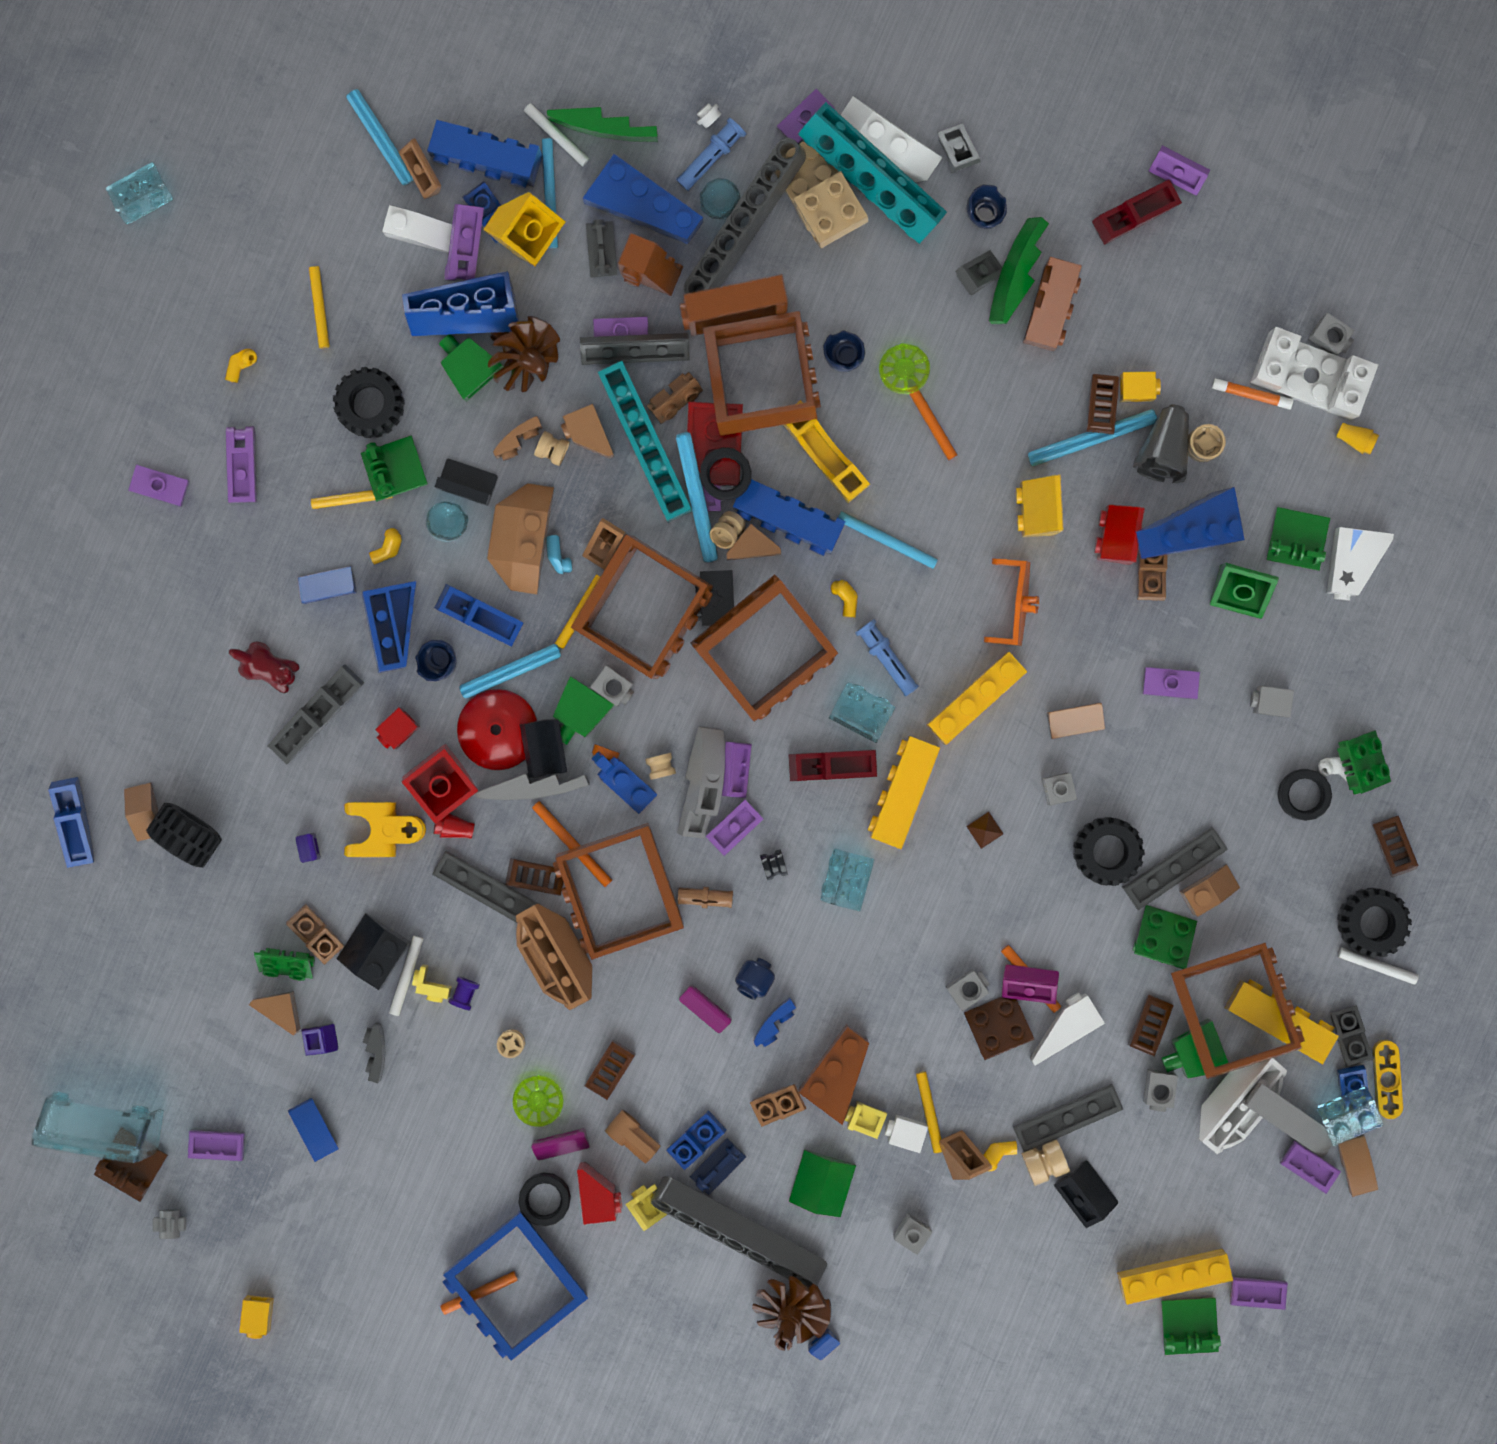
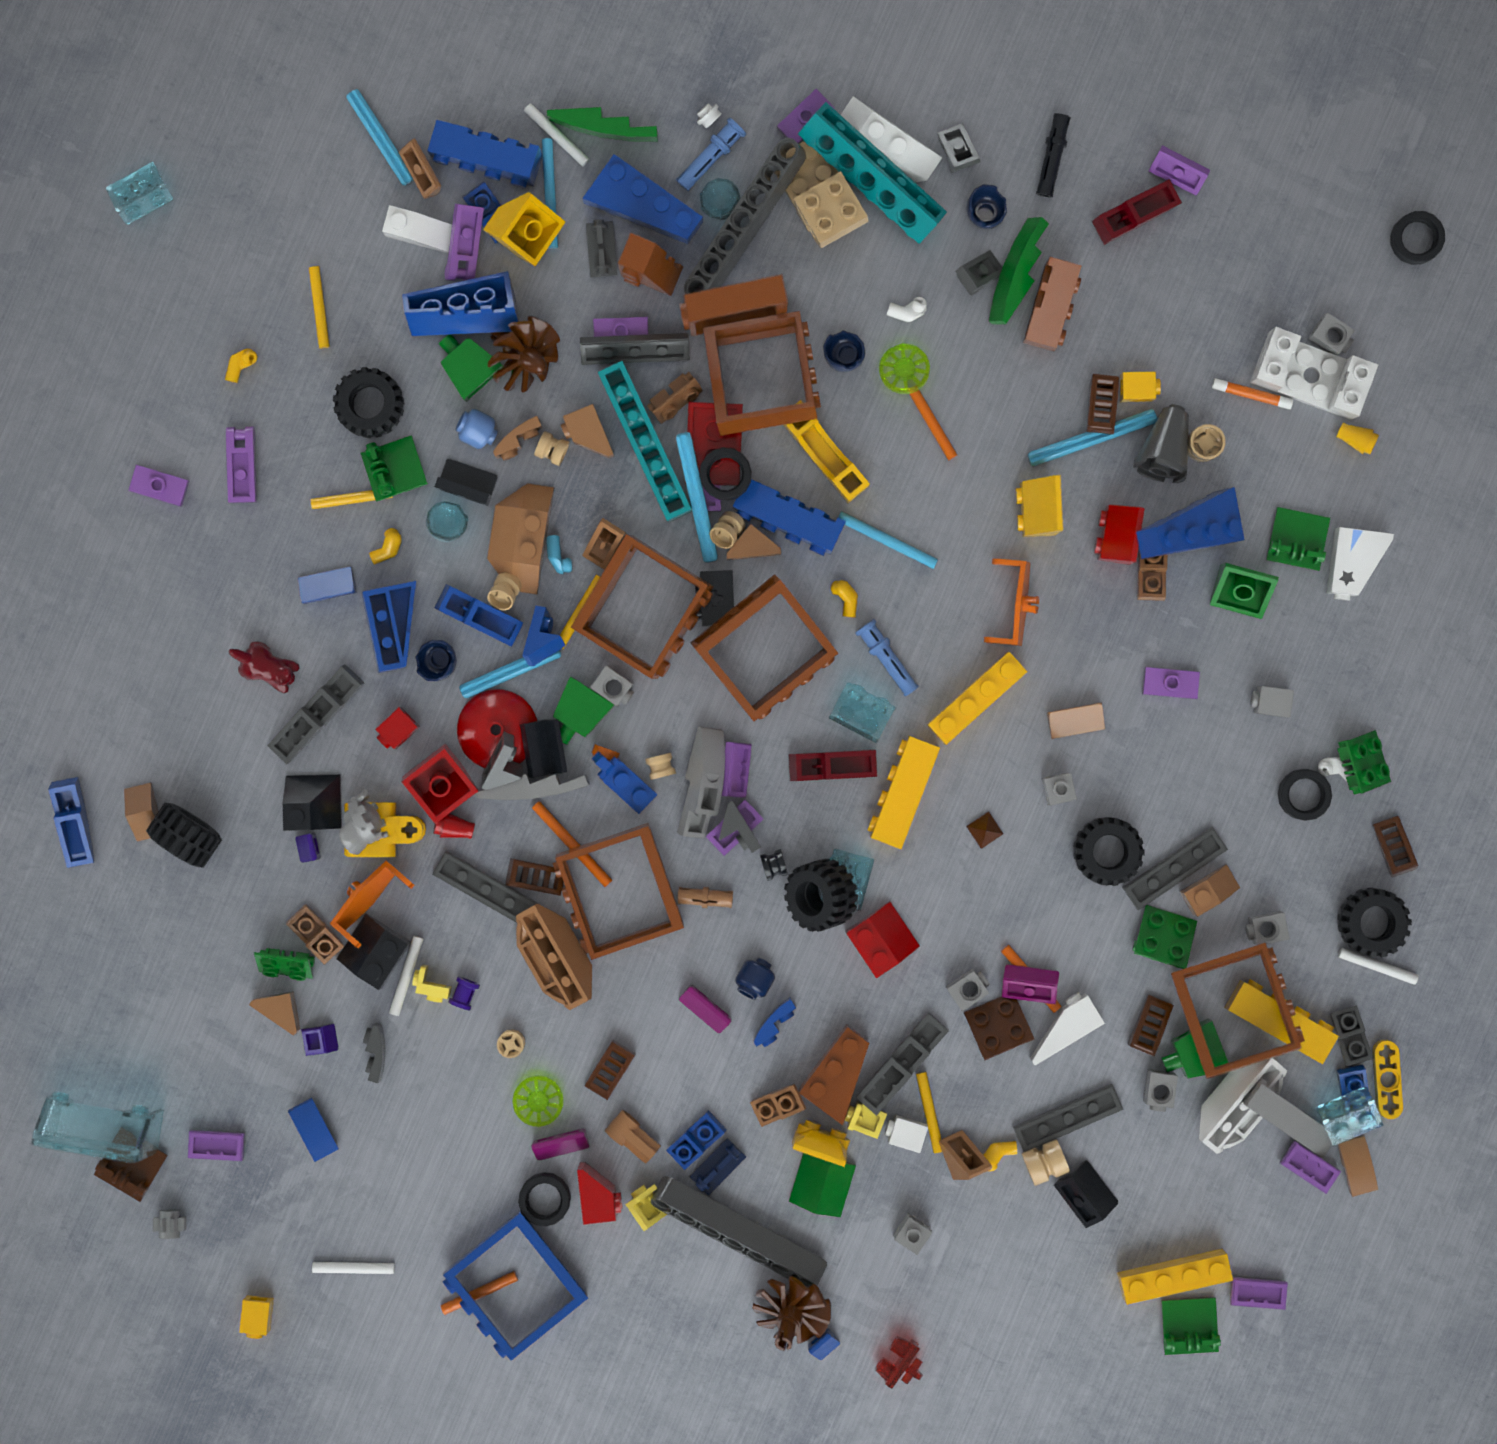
(312, 802): none -> black slope
(353, 1267): none -> white bar
(361, 824): none -> light grey hair
(364, 897): none -> orange piece
(476, 429): none -> medium blue head
(500, 767): none -> dark grey slope
(504, 591): none -> tan wheel
(540, 642): none -> blue slope
(734, 821): none -> dark grey slope
(821, 1143): none -> yellow slope
(836, 889): none -> black tyre
(882, 939): none -> red slope
(892, 1372): none -> clear red hips
(902, 1063): none -> dark grey slope
(909, 312): none -> white arm
(1054, 150): none -> black pin
(1279, 928): none -> light grey brick
(1438, 237): none -> black tyre

